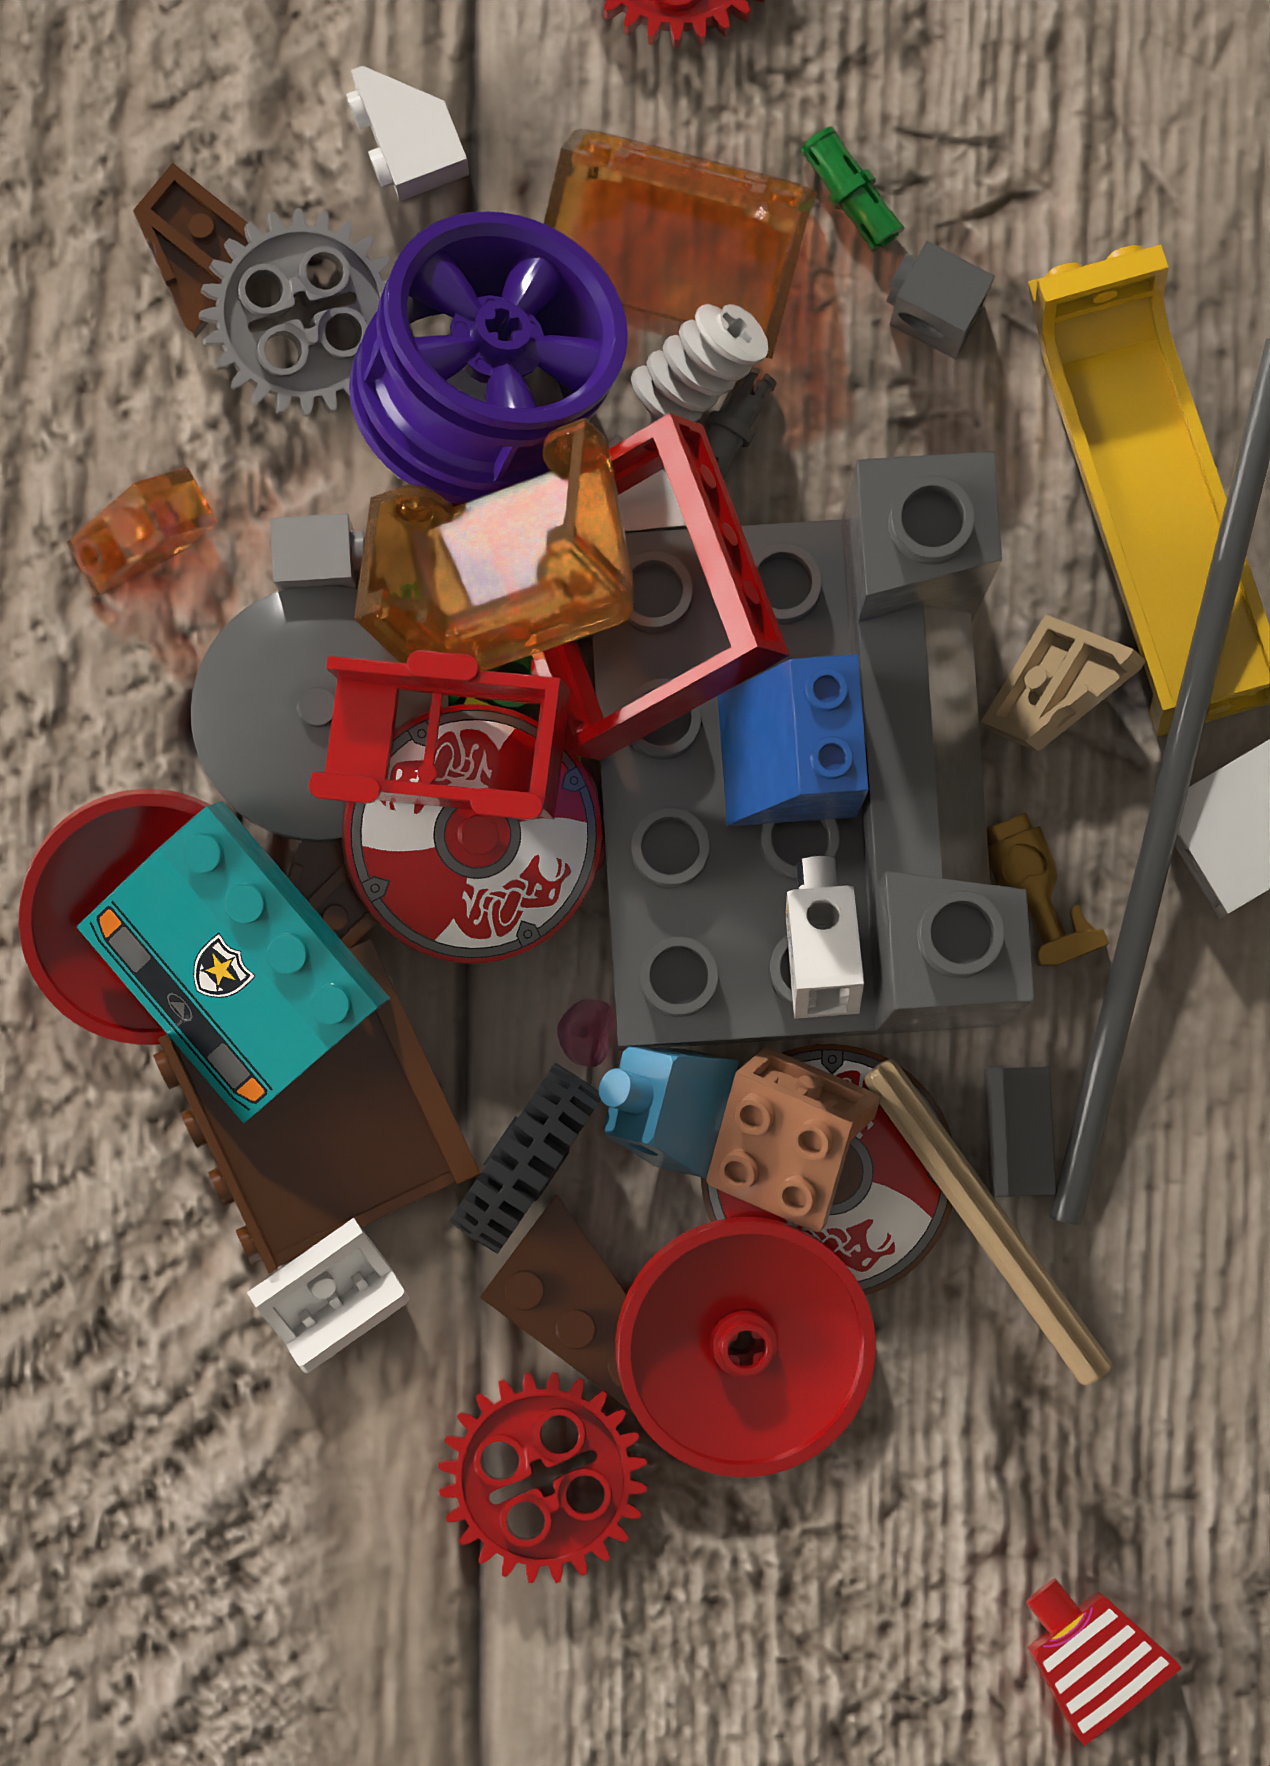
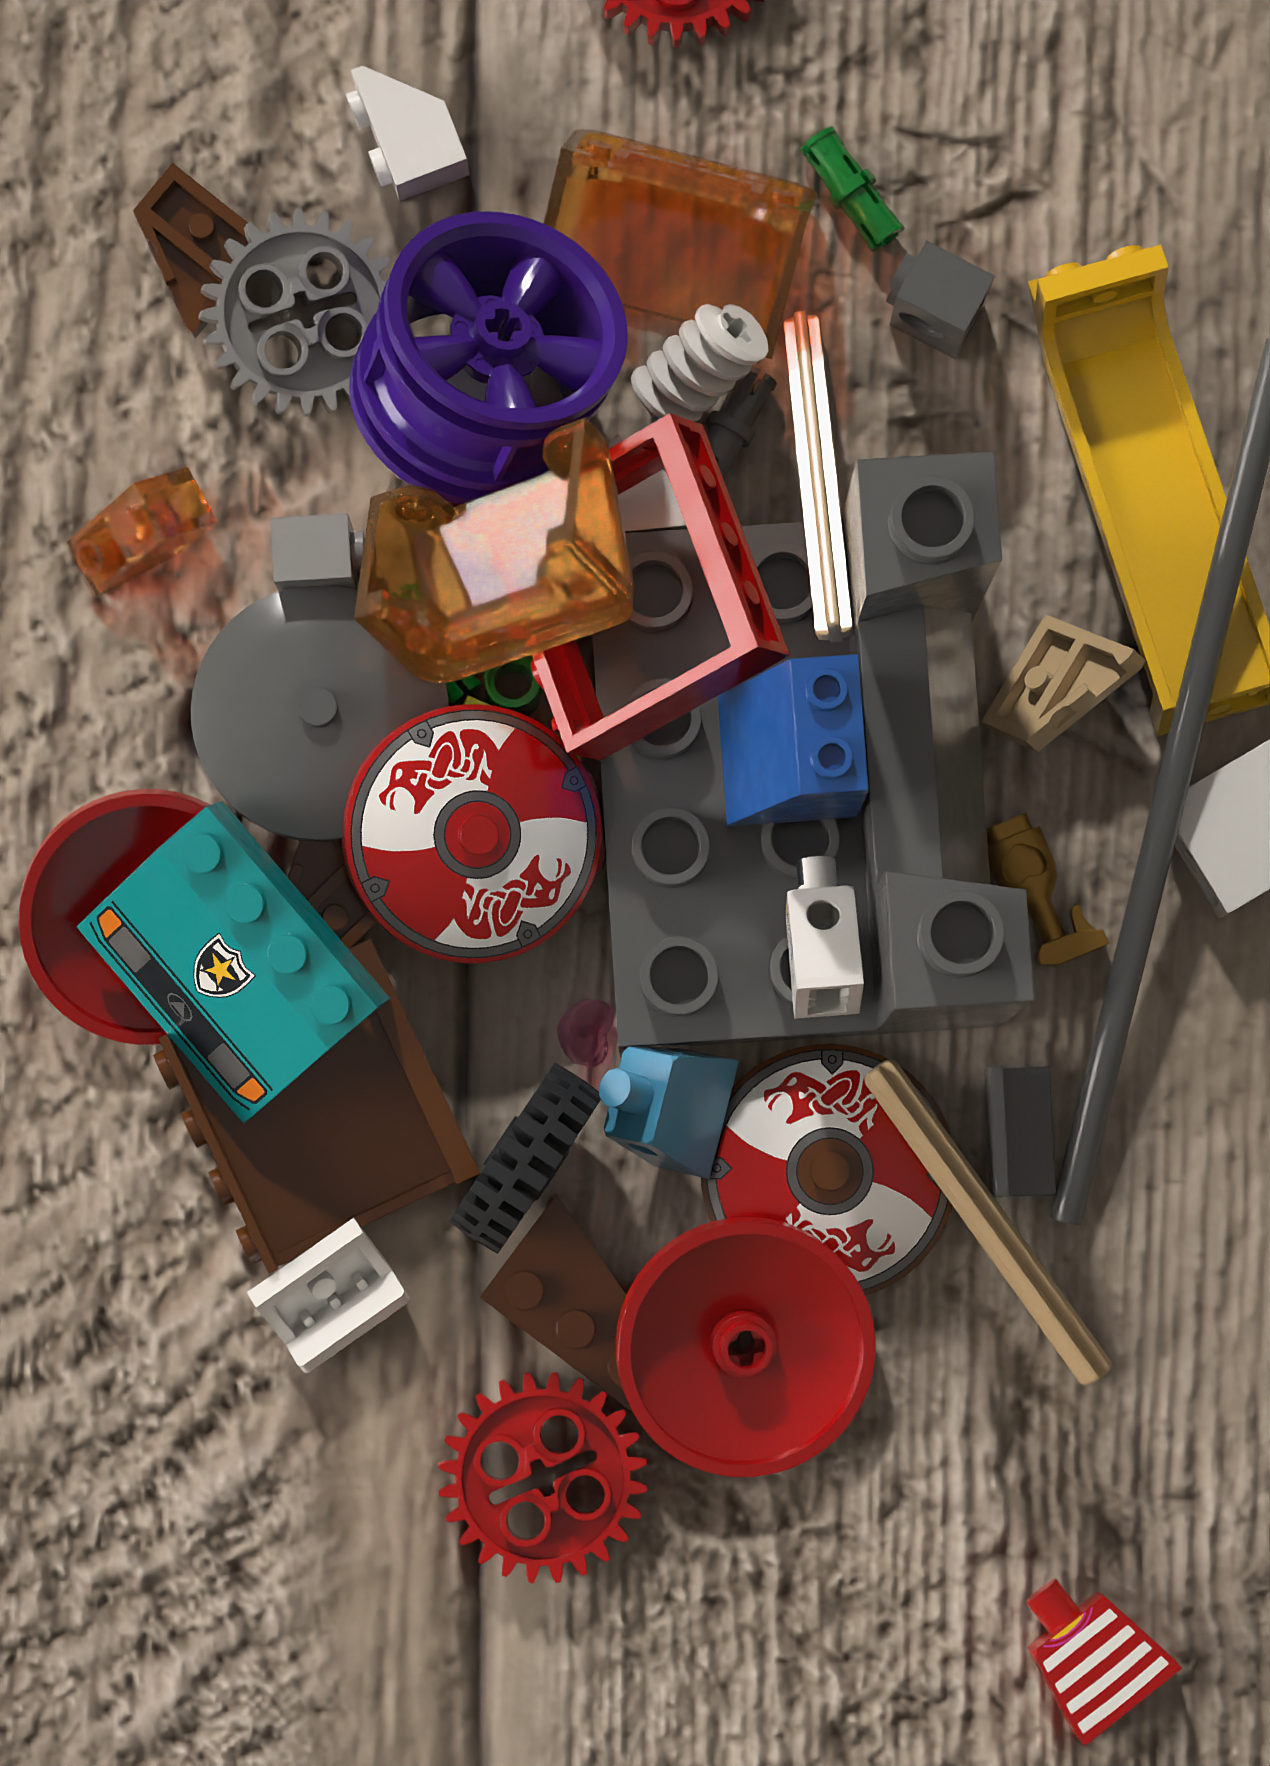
(366, 725): red piece -> none
(788, 1136): nougat bracket -> none
(818, 478): none -> axle

